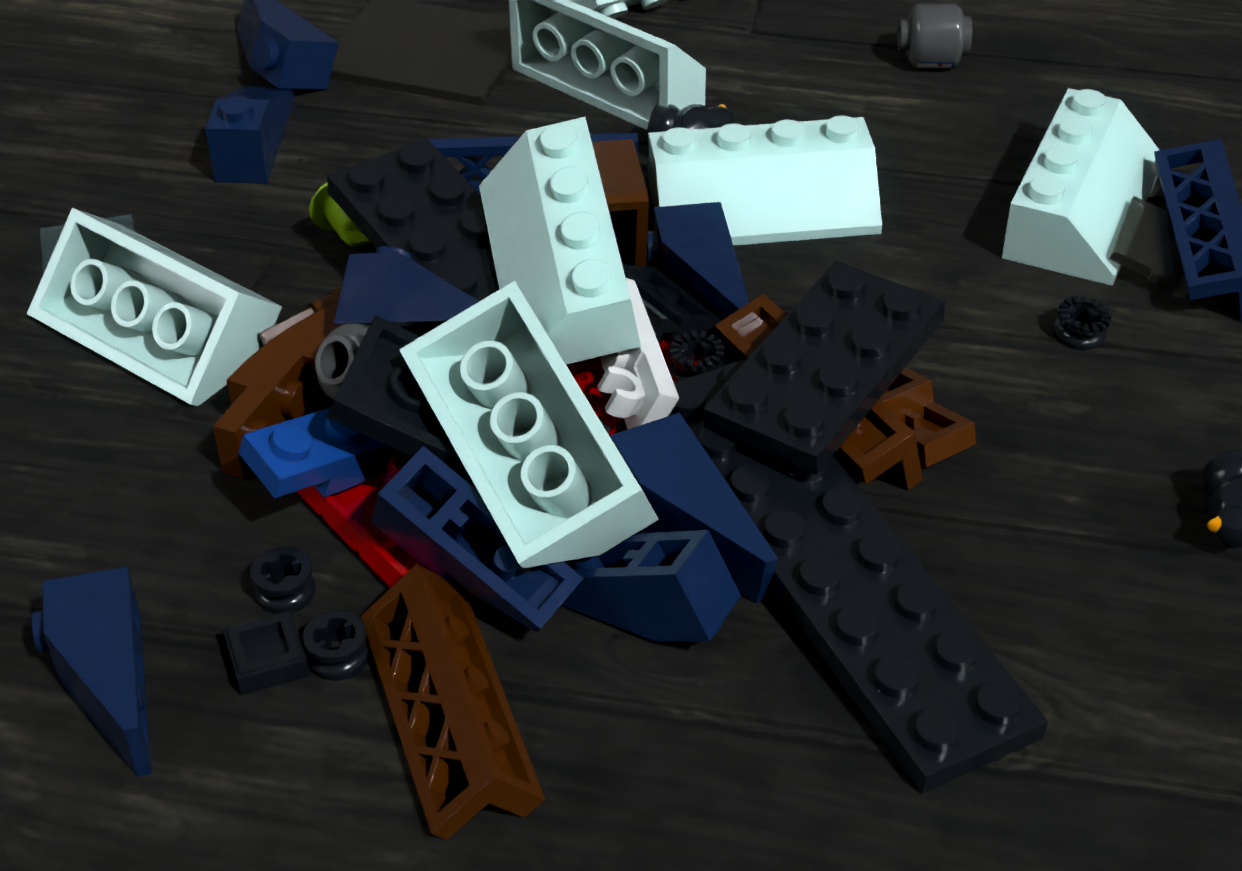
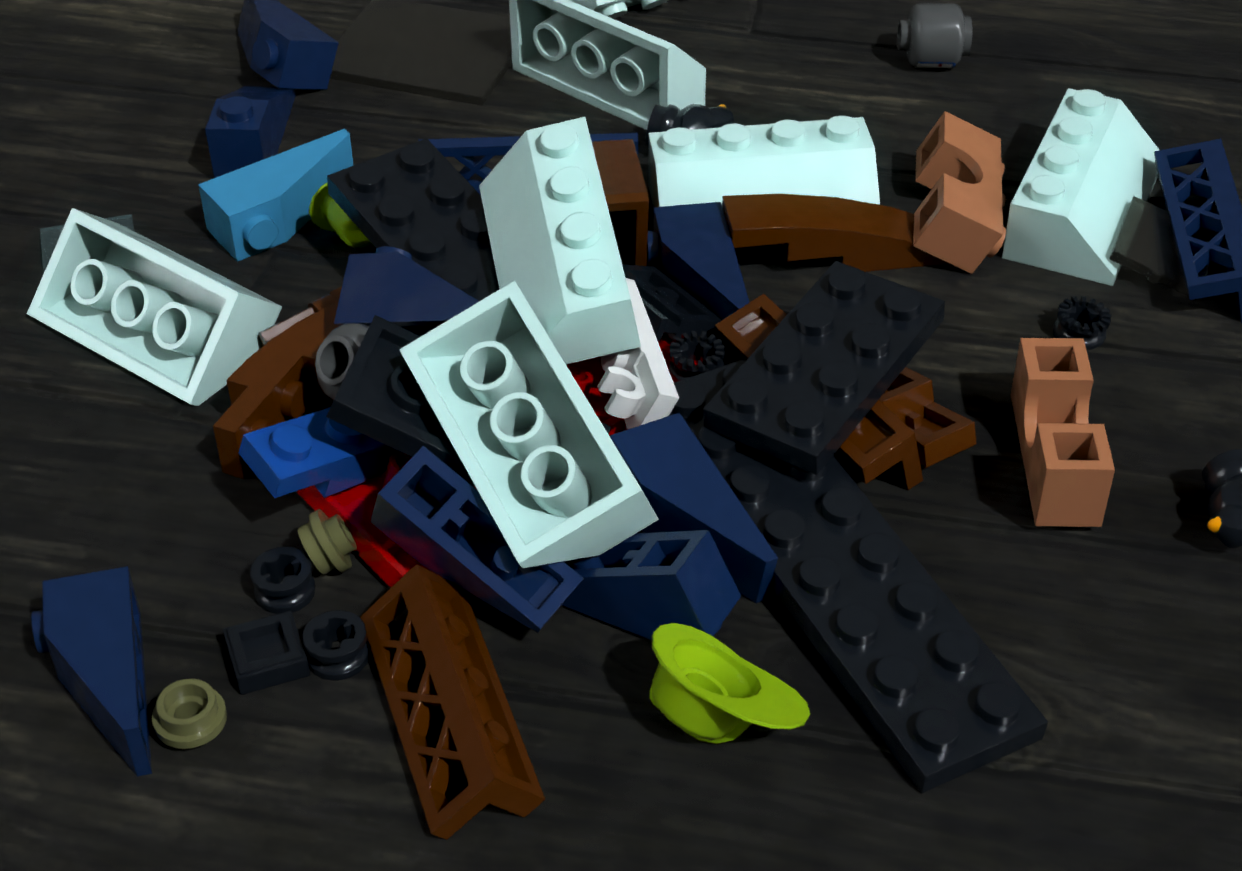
(188, 714): none -> olive plate
(271, 197): none -> dark azure slope
(327, 542): none -> olive plate
(714, 690): none -> lime piece
(824, 227): none -> reddish brown slope
(965, 206): none -> nougat arch
(1062, 454): none -> nougat arch

